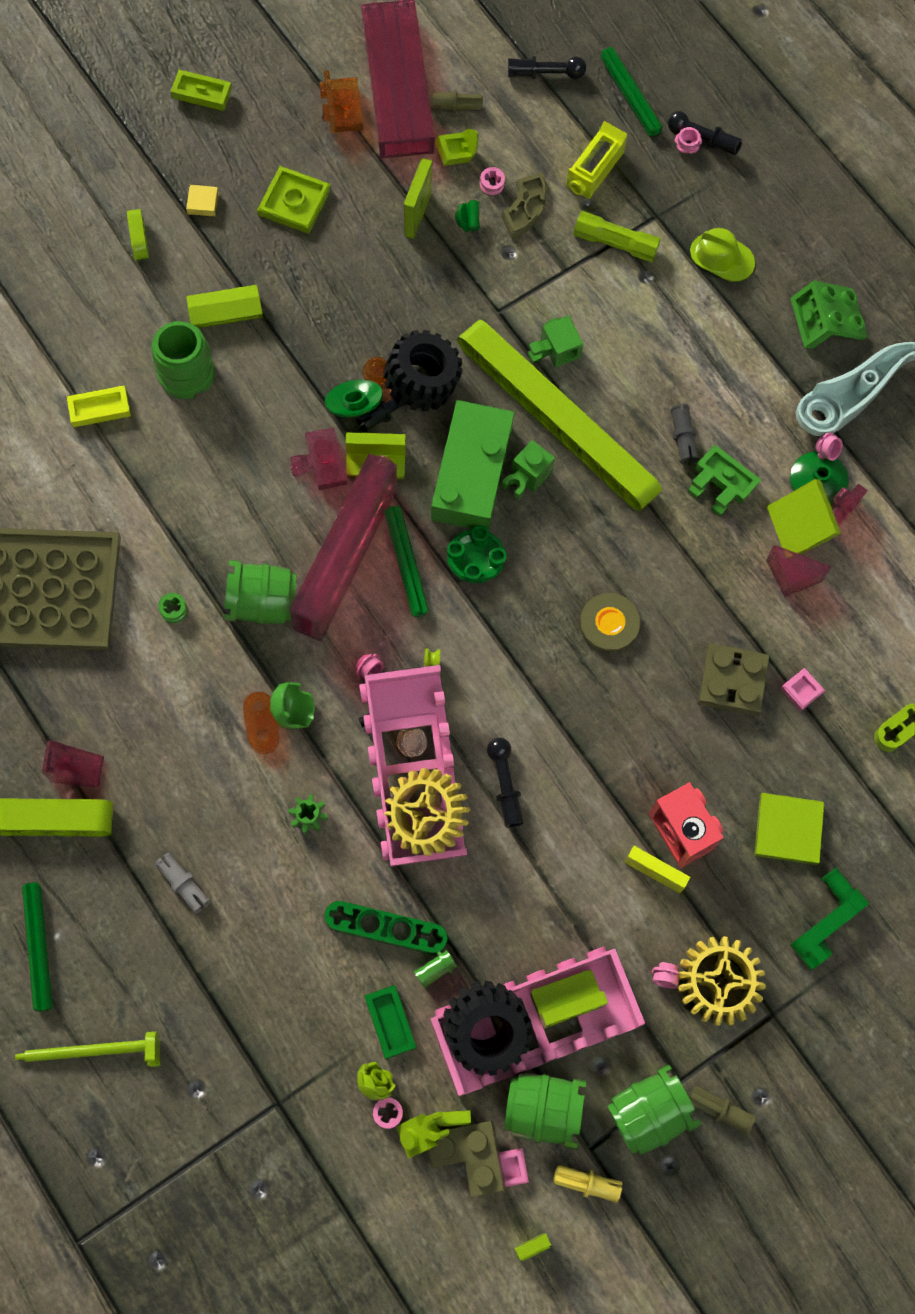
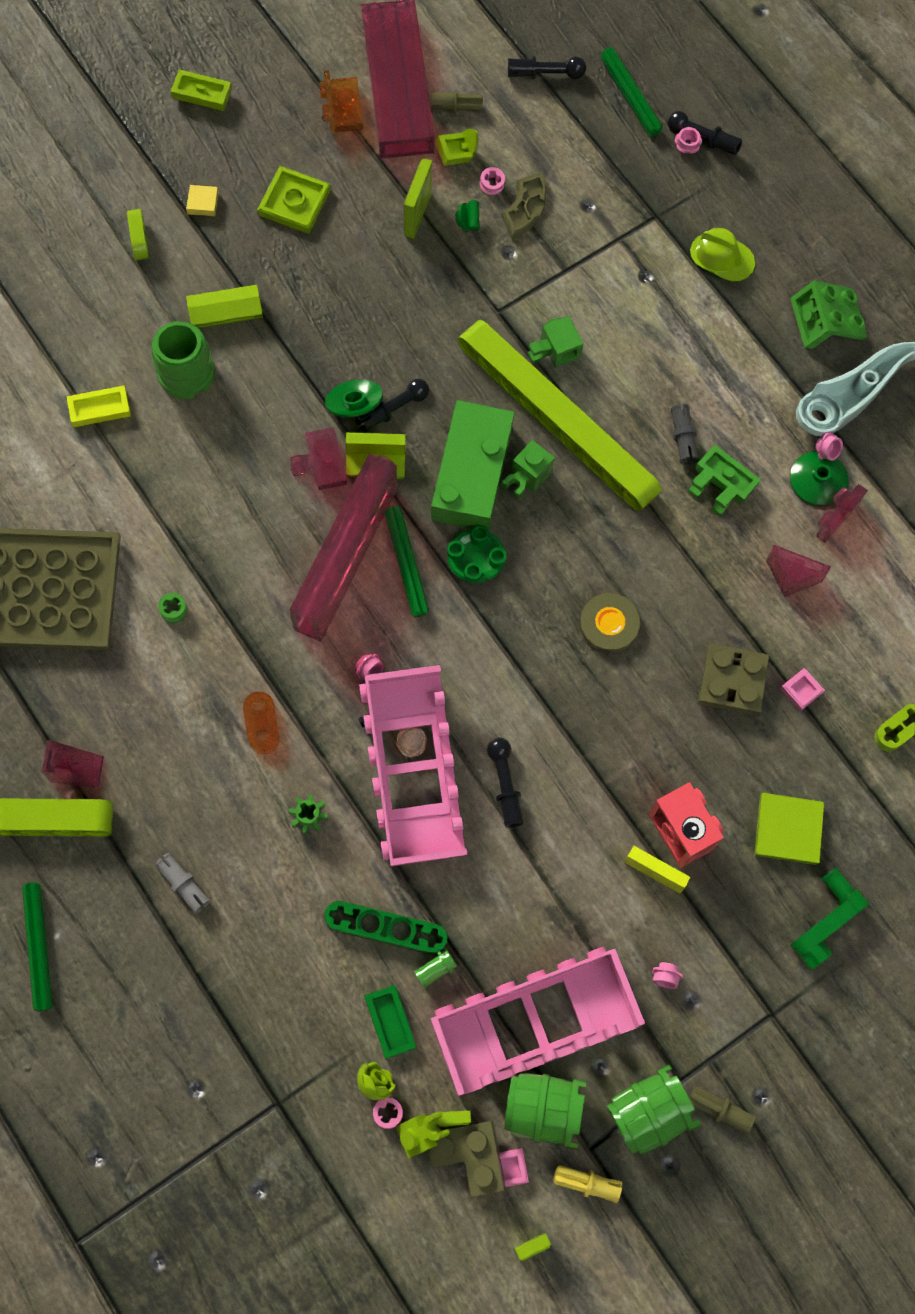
(150, 1046): lime piece -> none
(259, 593): bright green piece -> none
(292, 706): bright green hair -> none
(374, 370): clear orange plate -> none
(400, 806): light yellow gear -> none
(431, 353): black tyre -> none
(431, 658): lime bush -> none
(498, 1050): black tyre -> none
(568, 998): lime panel -> none
(596, 160): neon yellow window -> none
(598, 230): lime axle -> none
(721, 967): light yellow gear -> none
(804, 518): lime tile -> none

